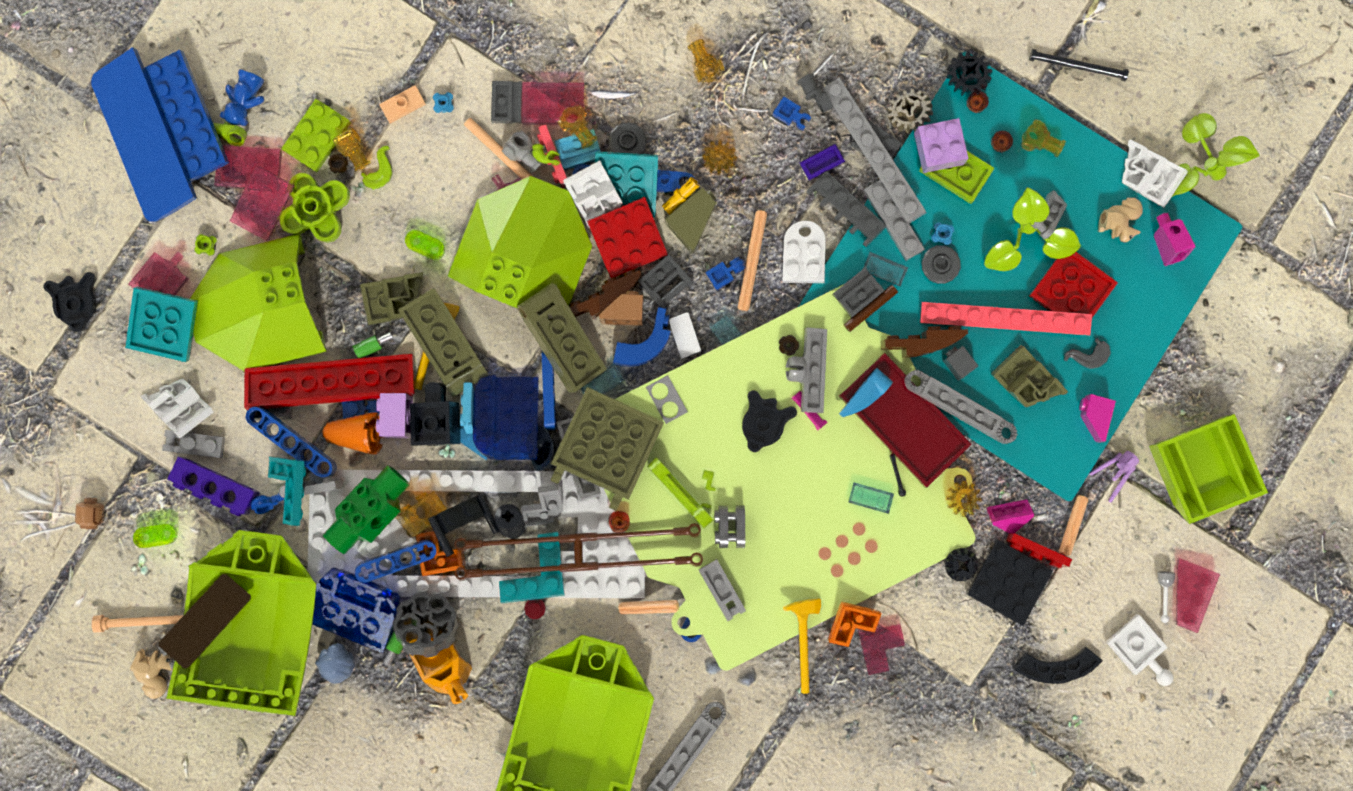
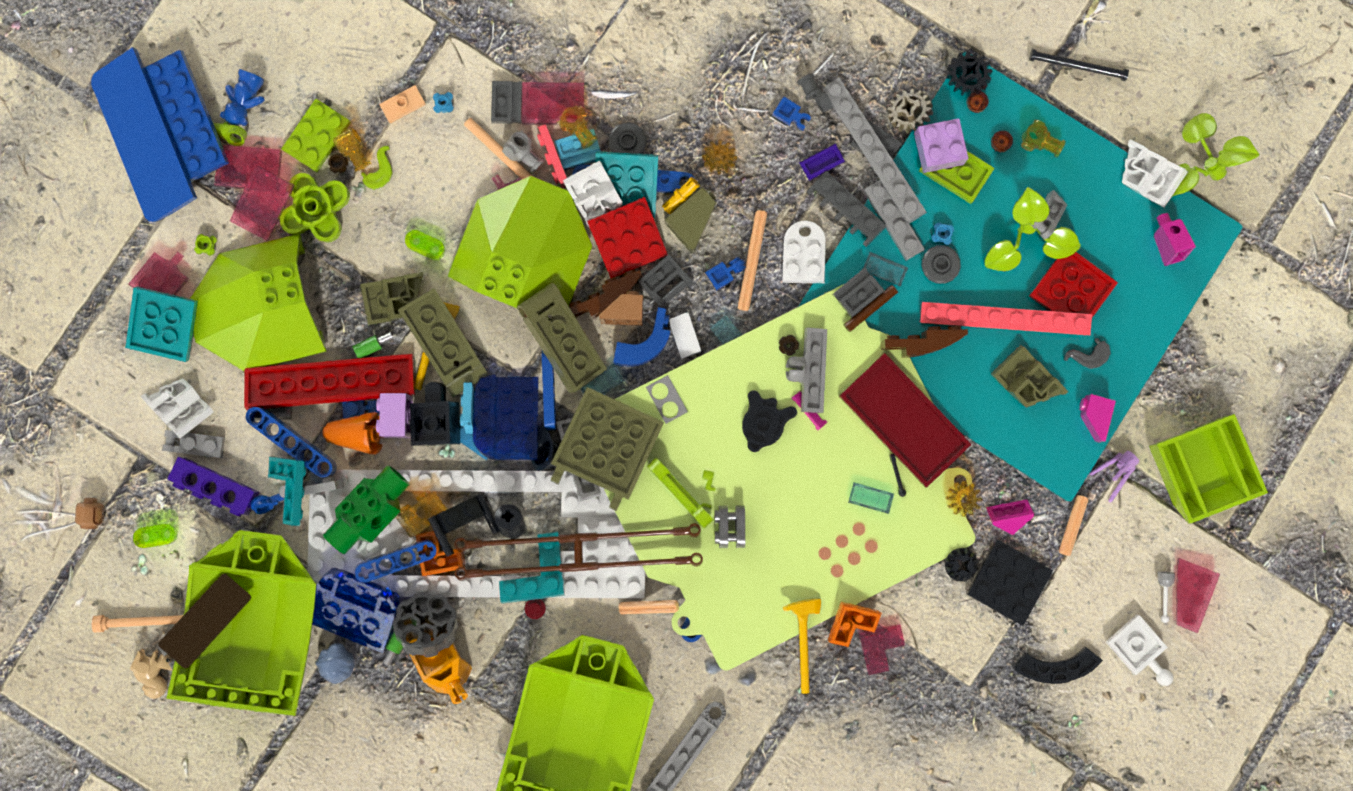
(73, 301): black tile -> none
(540, 156): lime arm -> none
(549, 507): light grey plate -> none
(619, 521): clear red tile -> none
(703, 61): clear yellow connector -> none
(721, 589): light grey plate -> none
(868, 393): dark azure piece -> none
(959, 362): dark grey brick -> none
(960, 407): light grey plate -> none
(1038, 551): red plate -> none
(1118, 219): tan animal -> none

